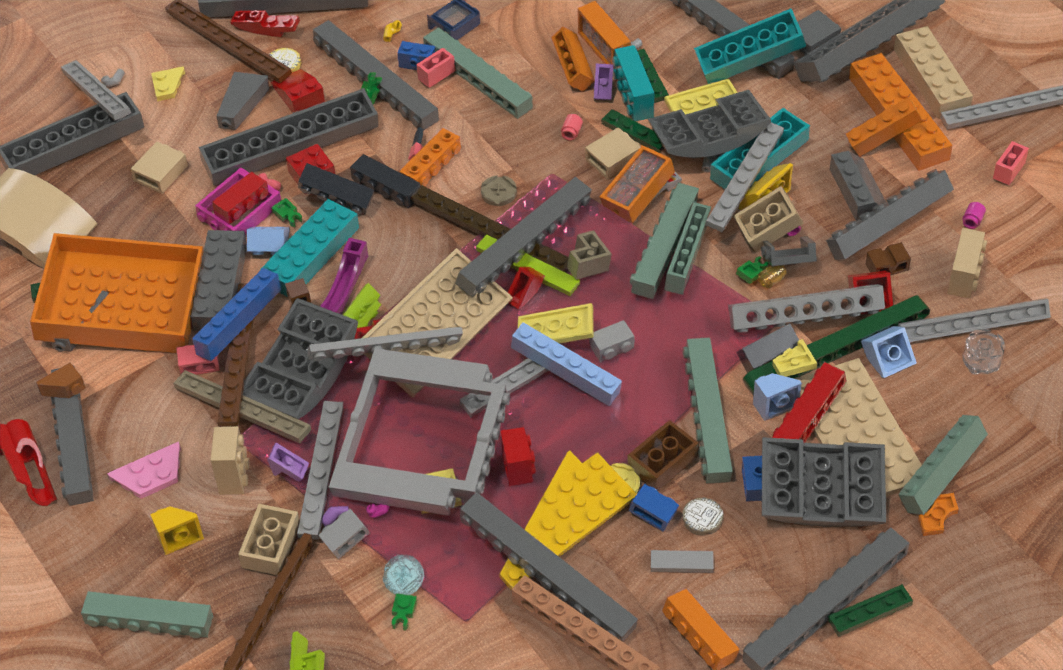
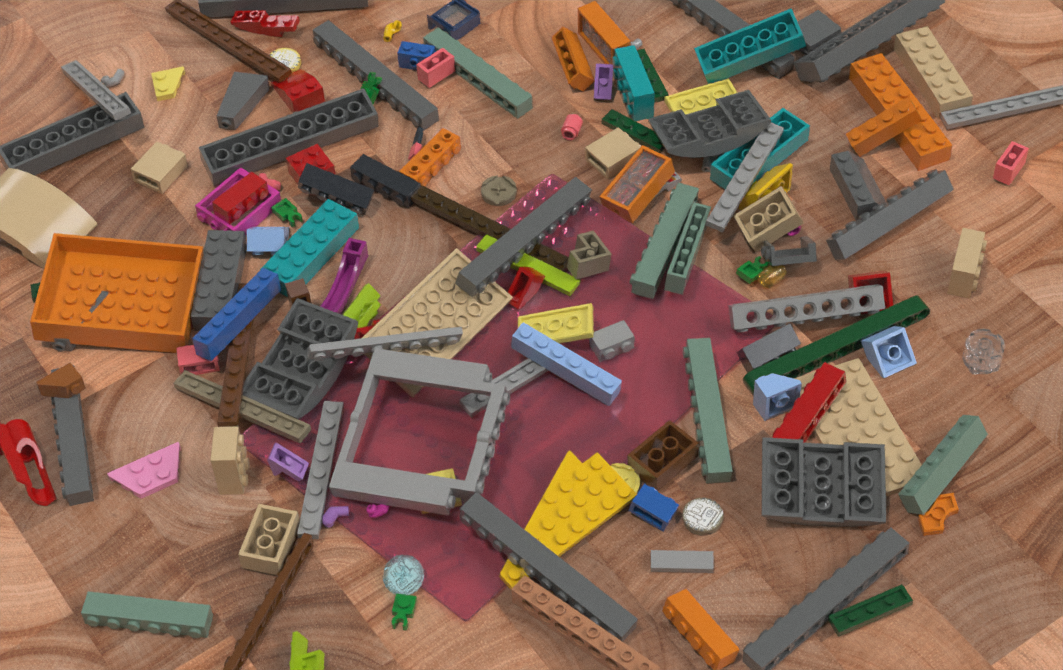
(176, 528): yellow slope -> none
(344, 533): light grey brick -> none
(517, 456): red brick -> none
(752, 477): blue brick -> none
(795, 360): light yellow wing -> none
(892, 259): reddish brown brick -> none
(973, 215): dark pink brick -> none
(977, 319): light grey plate -> none

